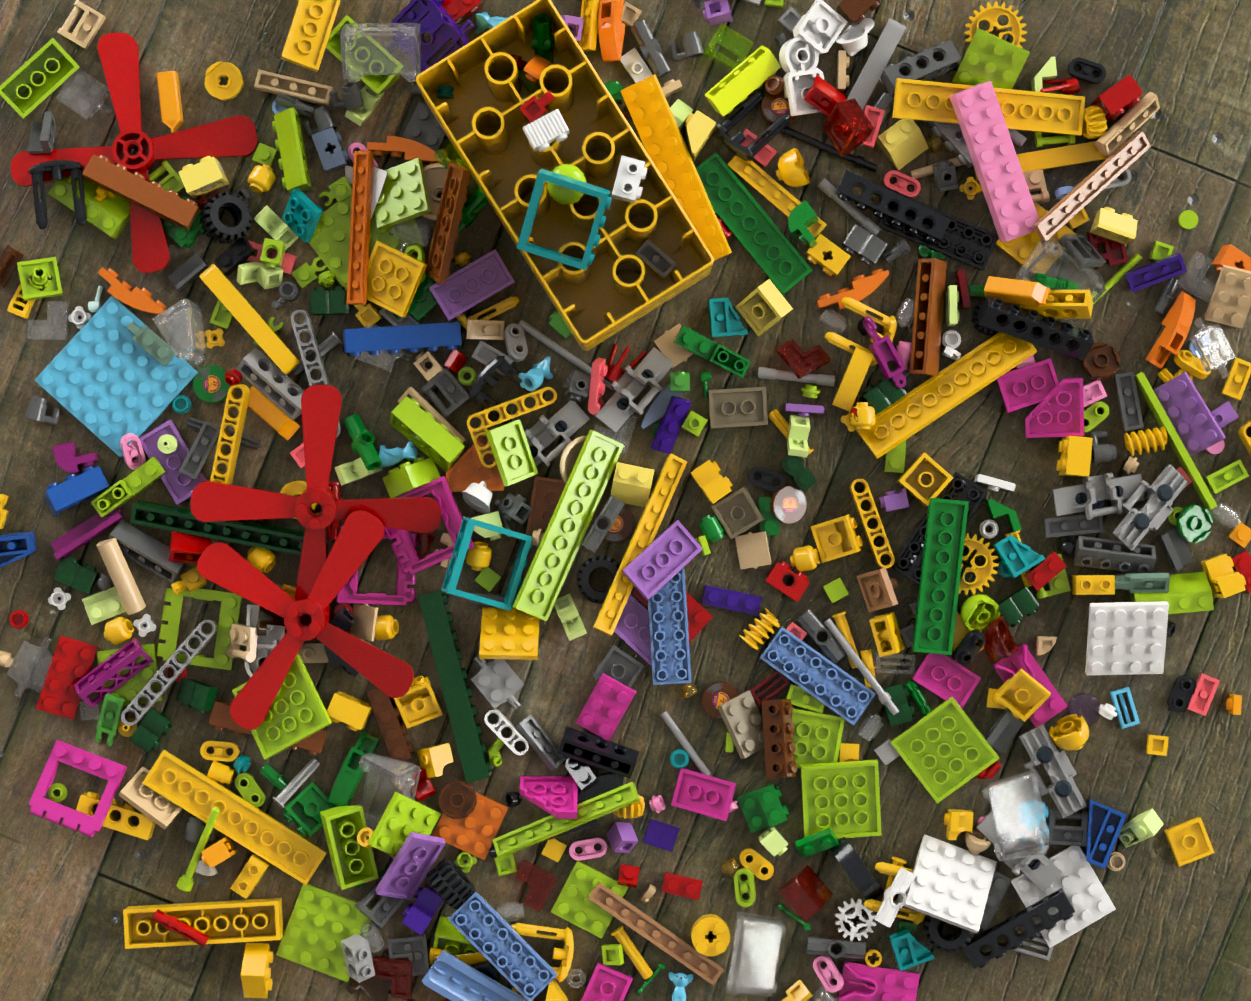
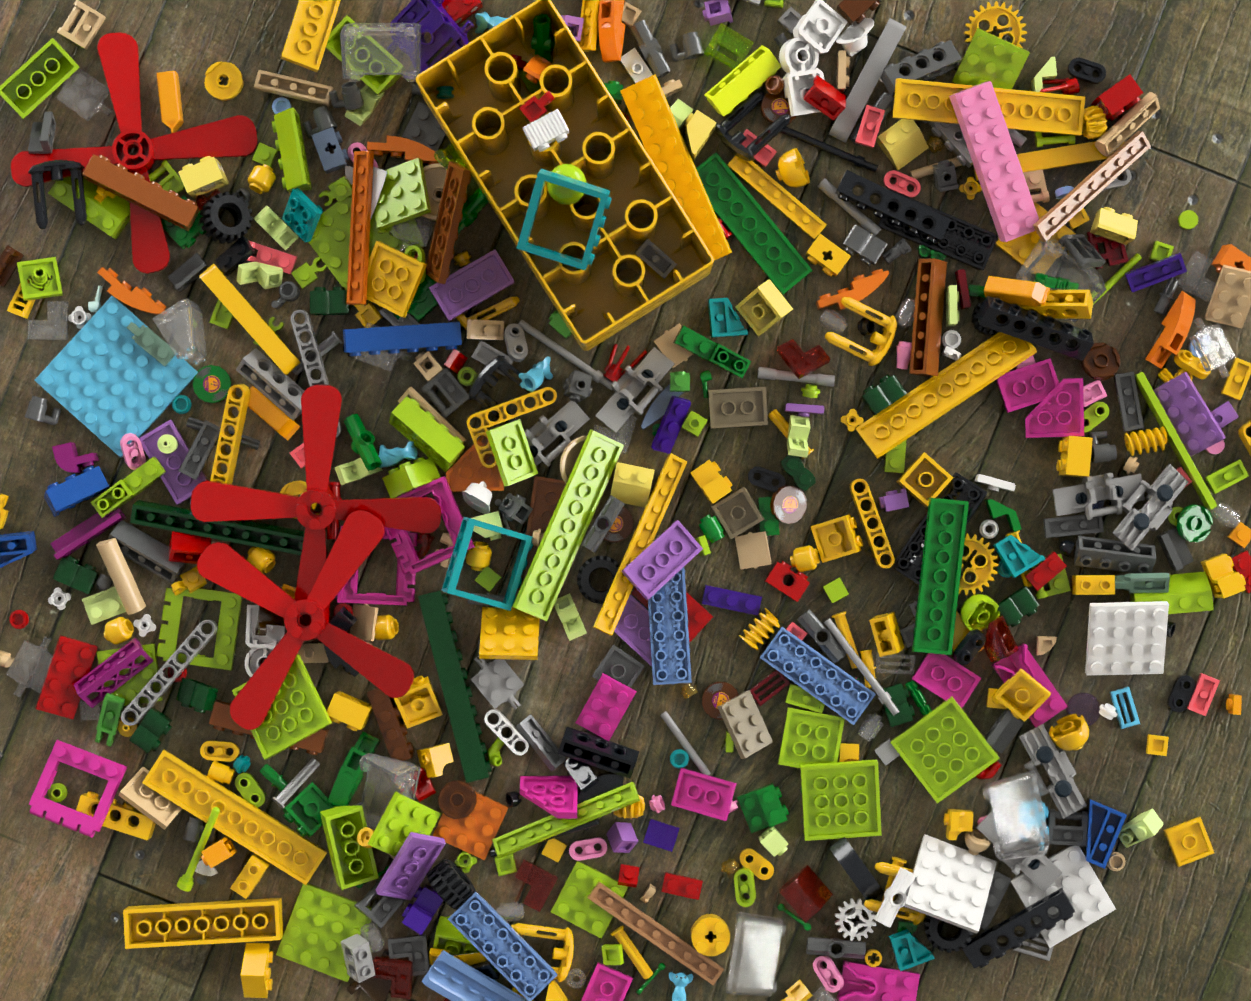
(179, 927): red pin -> none
(216, 333): yellow plate -> none
(233, 377): red plate -> none
(246, 636): tan plate -> none
(269, 245): lime brick -> none
(299, 106): dark grey axle -> none
(326, 279): lime plate -> none
(597, 387): coral plate -> none
(628, 179): white brick -> none
(778, 738): reddish brown brick -> none
(800, 220): green brick -> none
(816, 843): green plate -> none
(847, 126): clear red slope -> none
(852, 379): yellow slope -> none
(862, 416): yellow head -> none
(878, 589): medium nougat tile -> none
(883, 353): magenta piece -> none

